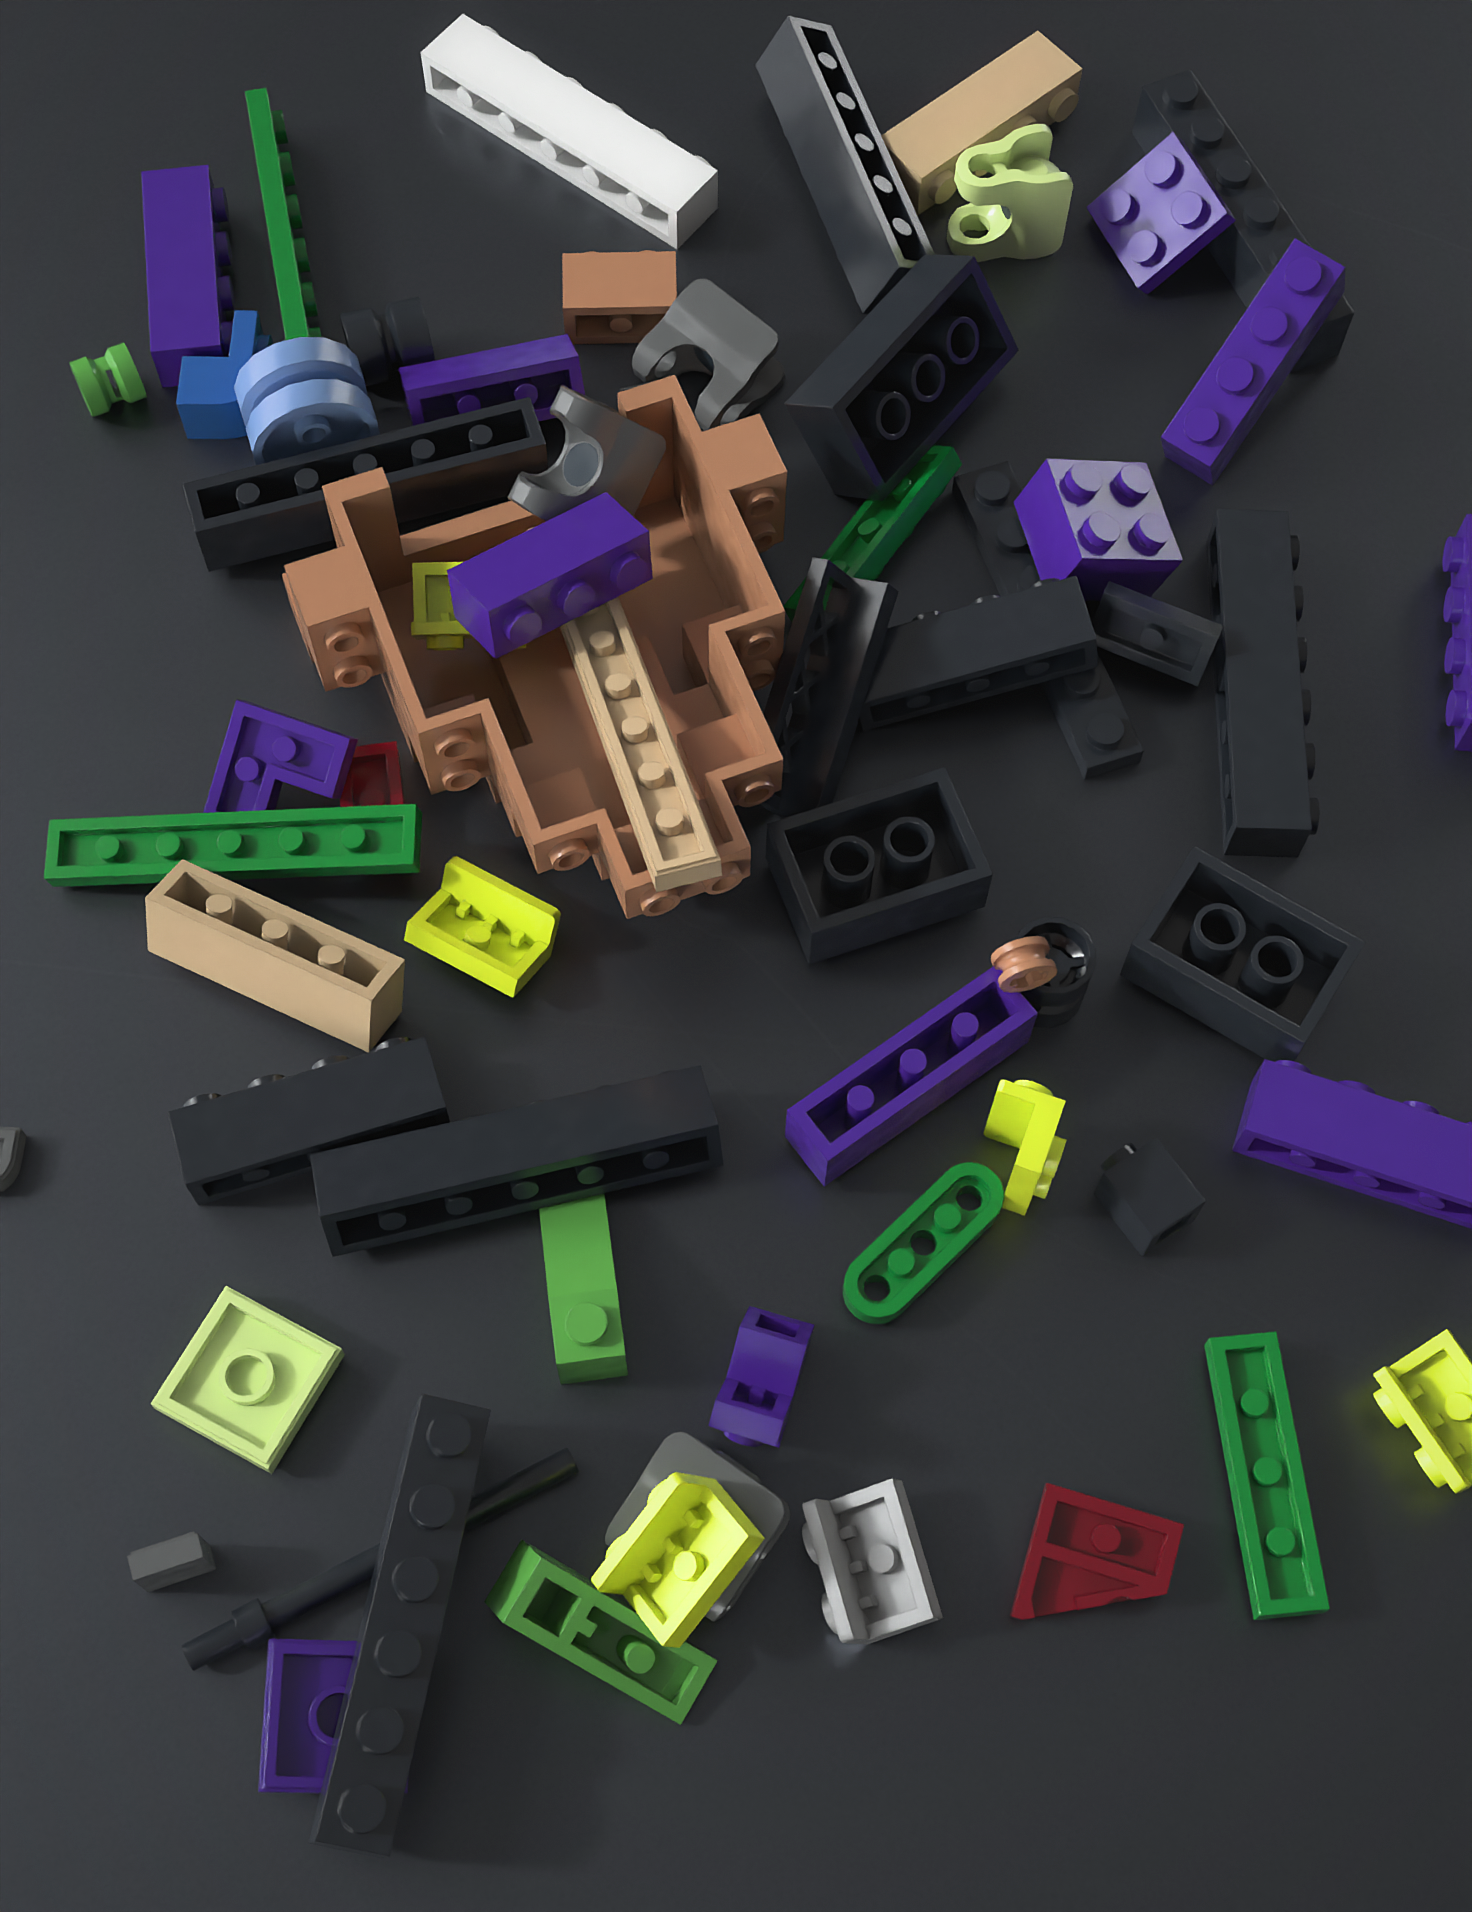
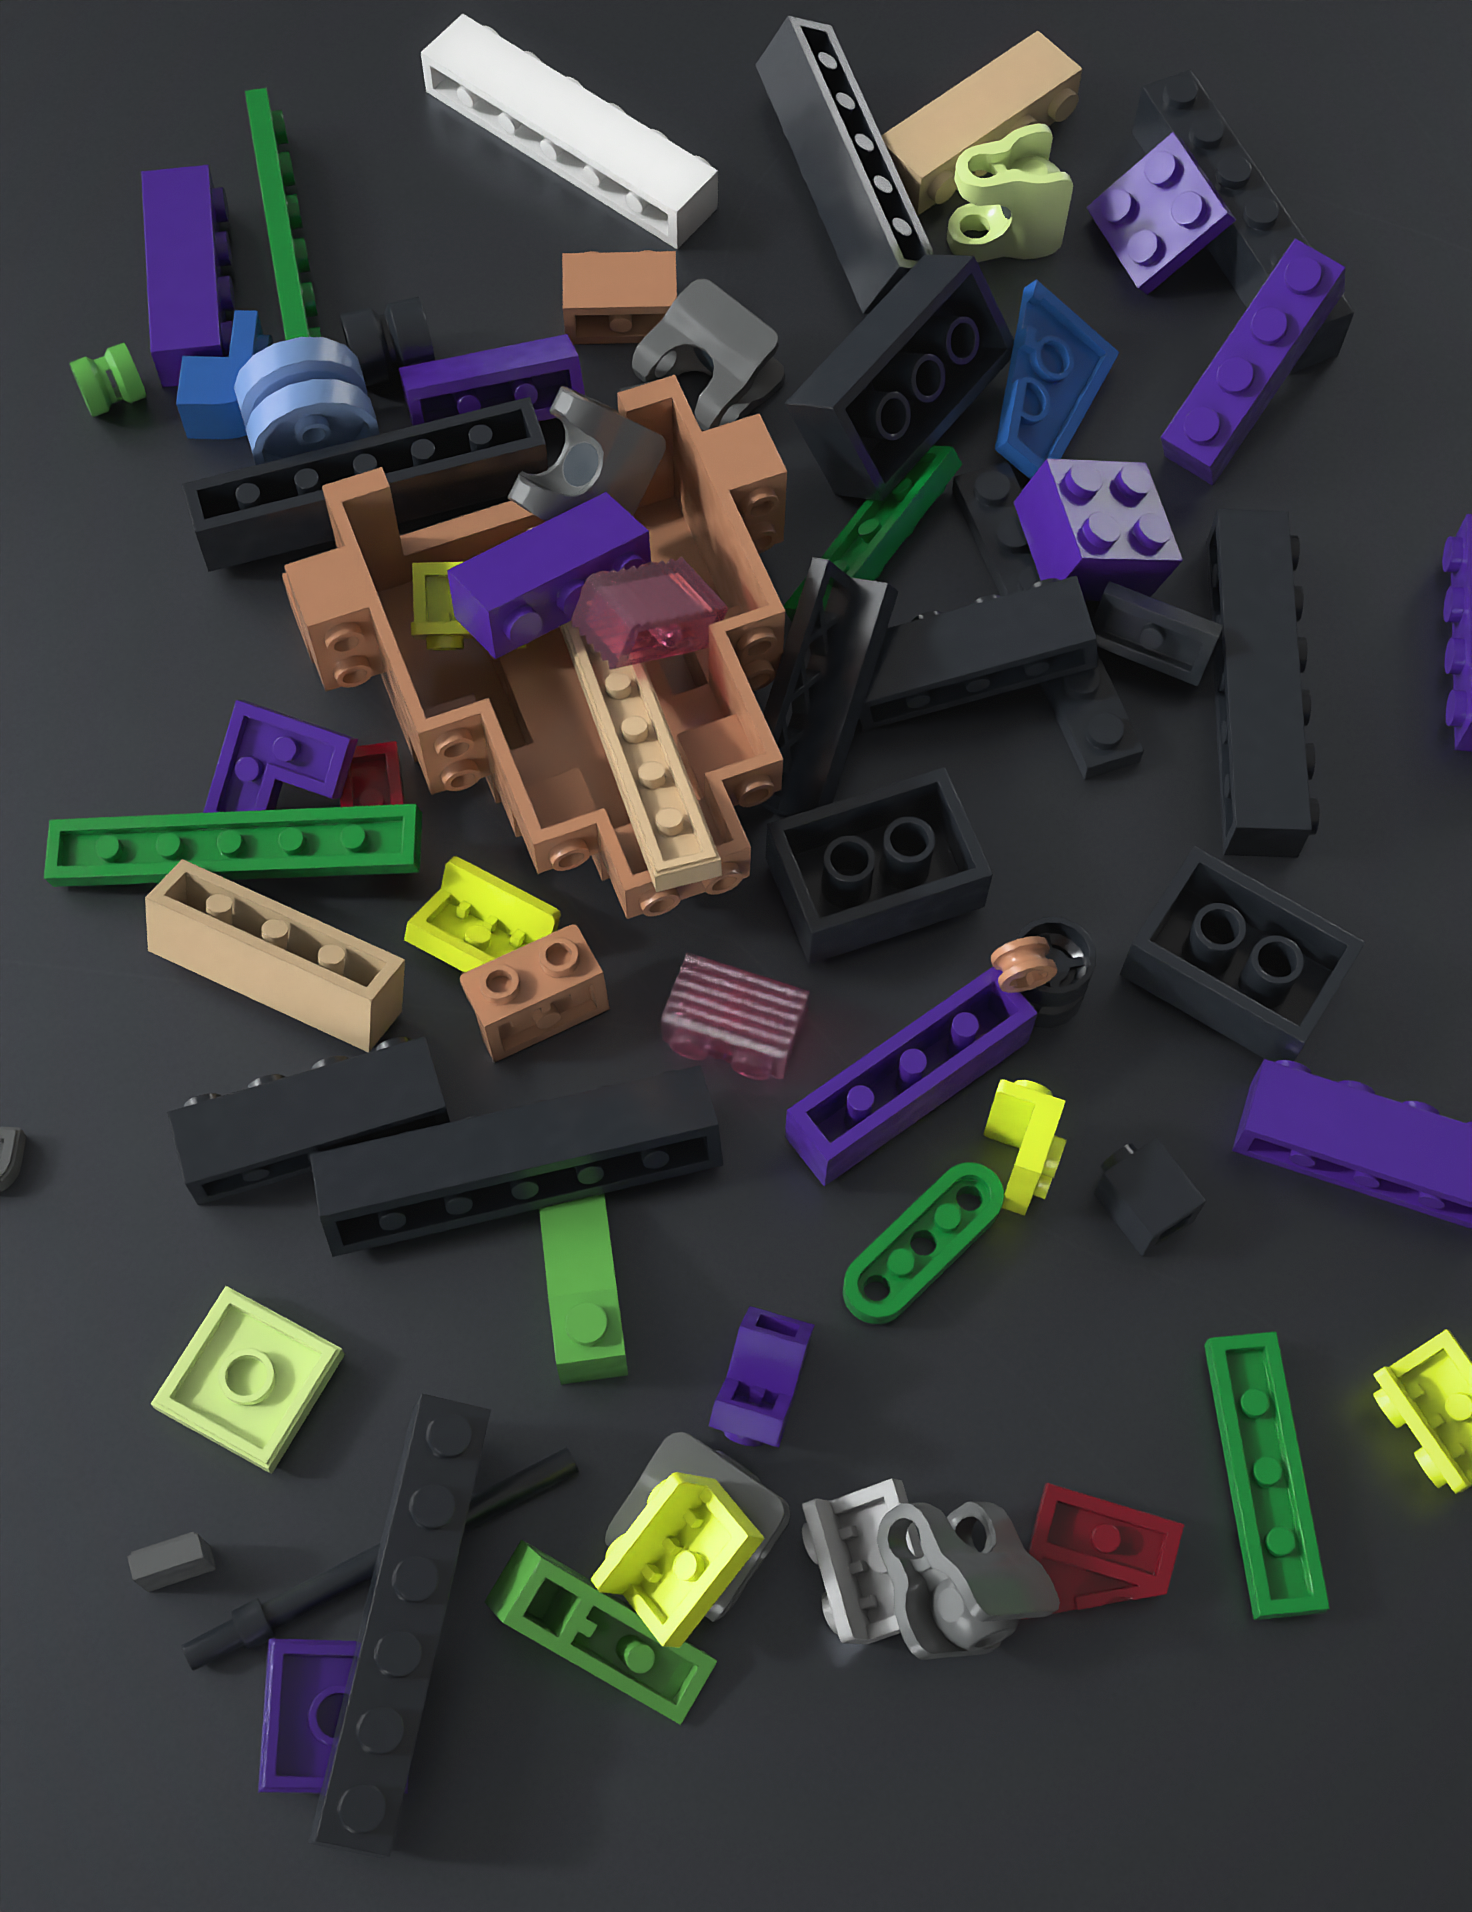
(536, 992): none -> nougat bracket
(647, 612): none -> clear pink brick
(734, 1017): none -> clear pink brick
(954, 1595): none -> dark grey piece
(1050, 380): none -> blue wing

